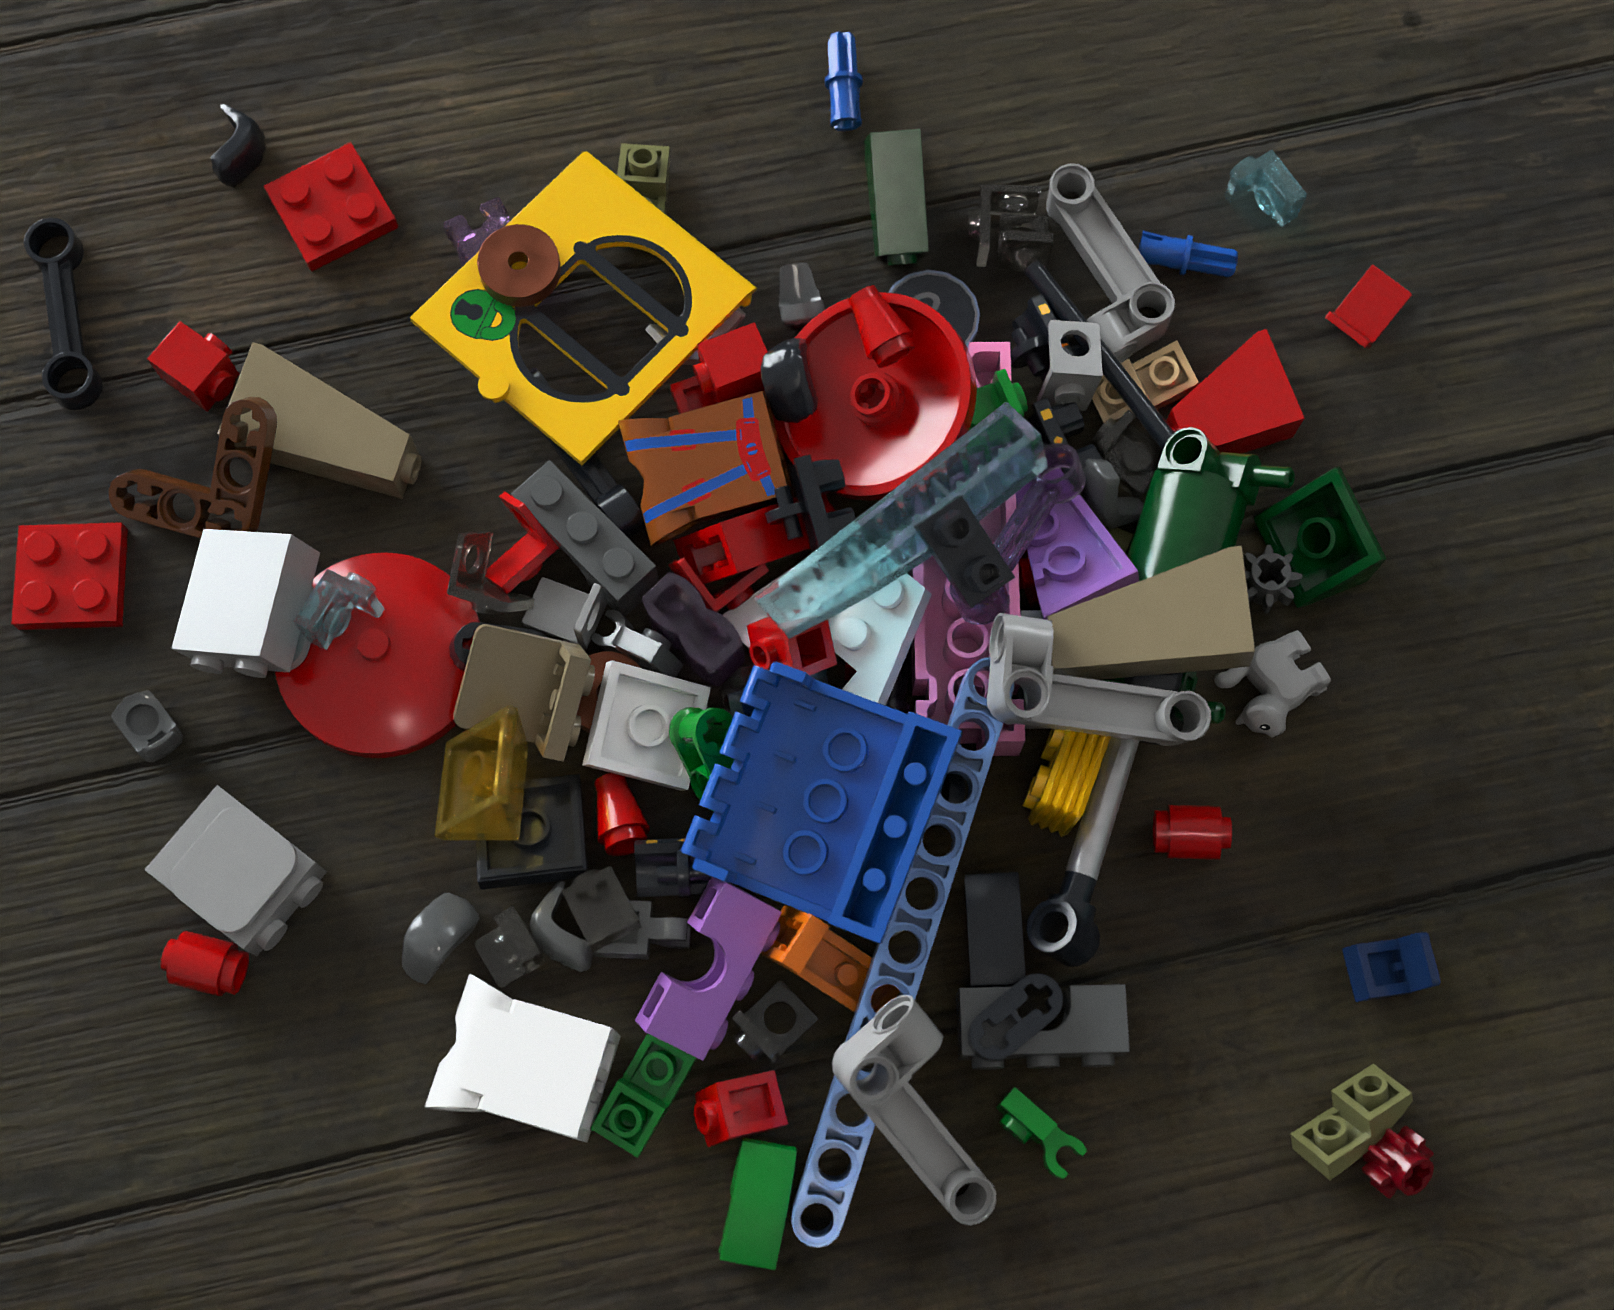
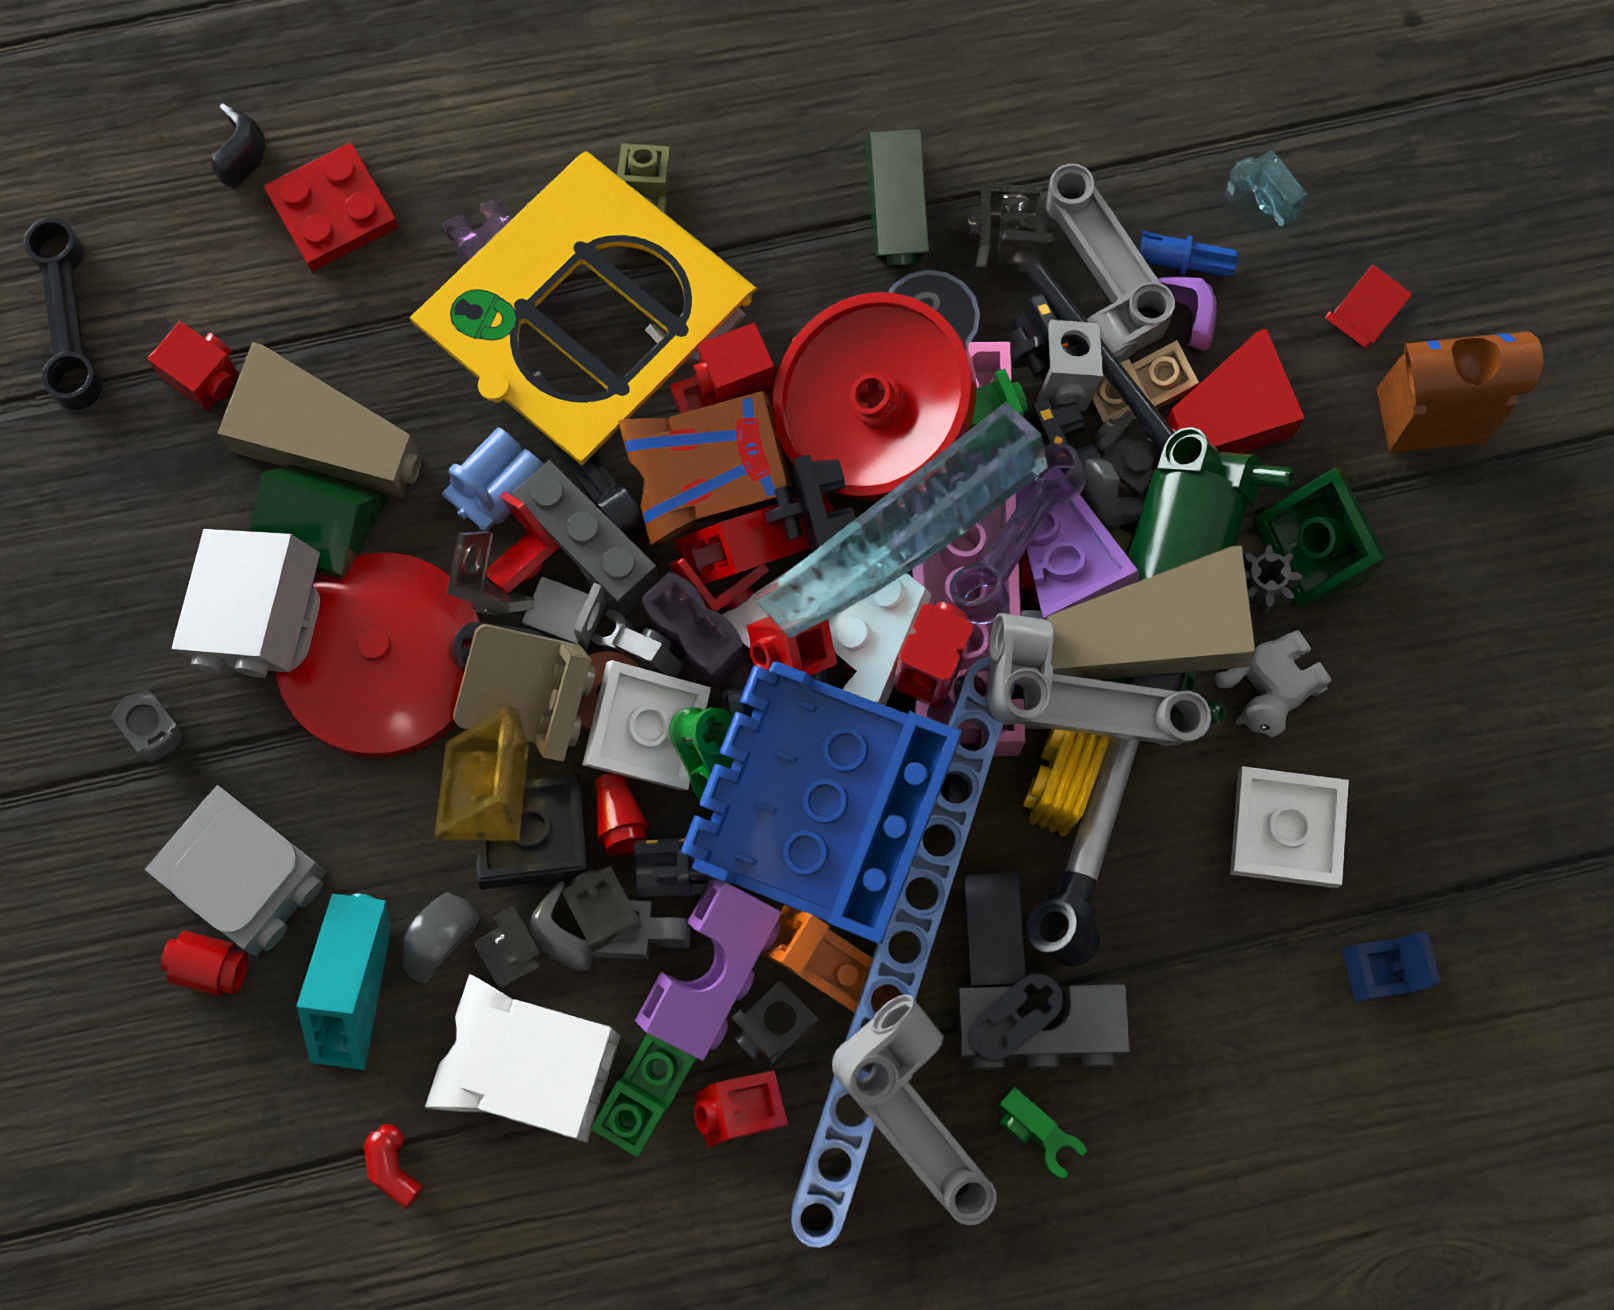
(70, 576): red plate -> none
(224, 491): reddish brown beam -> none
(319, 511): none -> dark green slope
(330, 606): clear light blue bracket -> none
(345, 981): none -> teal slope
(383, 1166): none -> red arm
(489, 471): none -> medium blue piece
(525, 285): copper piece -> none
(758, 1203): green slope -> none
(789, 381): black hair -> none
(798, 295): dark grey hair -> none
(843, 82): blue axle -> none
(880, 327): red cone -> none
(933, 653): none -> red brick
(964, 552): black hips -> none
(1191, 832): red brick -> none
(1201, 301): none -> medium lavender hair
(1289, 827): none -> white plate
(1357, 1120): olive slope -> none
(1399, 1163): dark red gear -> none
(1456, 389): none -> dark orange piece

